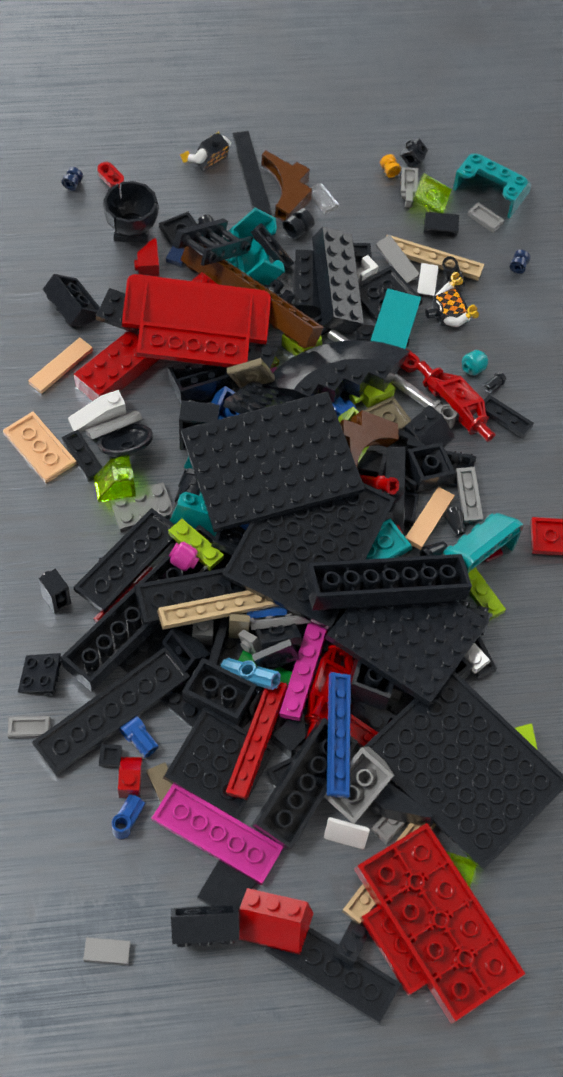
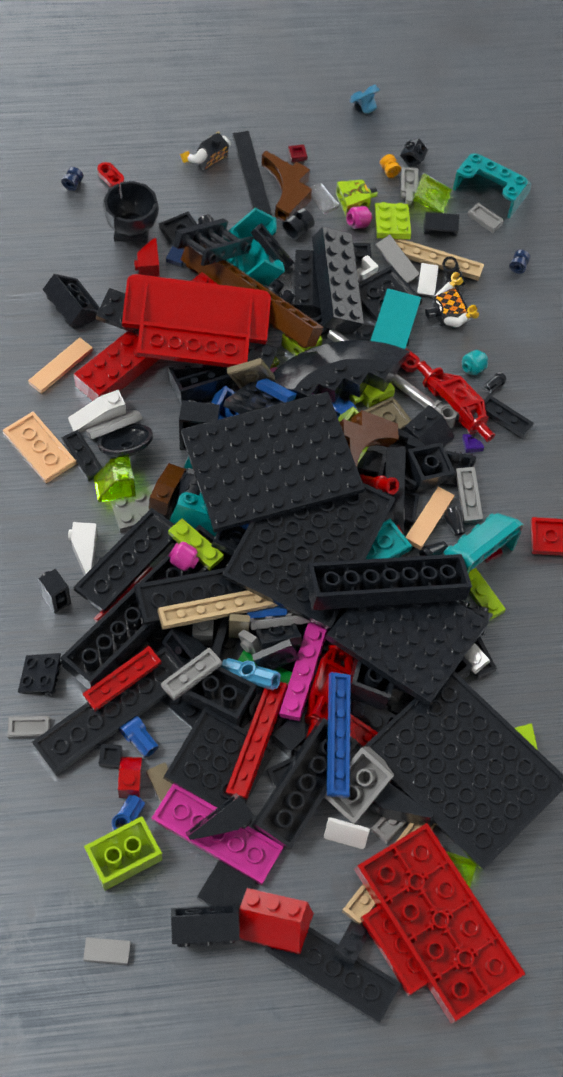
(84, 543): none -> white slope
(122, 678): none -> red plate
(123, 853): none -> lime slope
(166, 489): none -> reddish brown slope
(191, 674): none -> light grey tile
(226, 818): none -> black slope
(275, 390): none -> blue tile
(297, 153): none -> dark red plate
(354, 194): none -> lime torso
(359, 217): none -> dark pink head
(366, 99): none -> dark azure plate
(392, 220): none -> lime plate
(471, 444): none -> dark purple tile

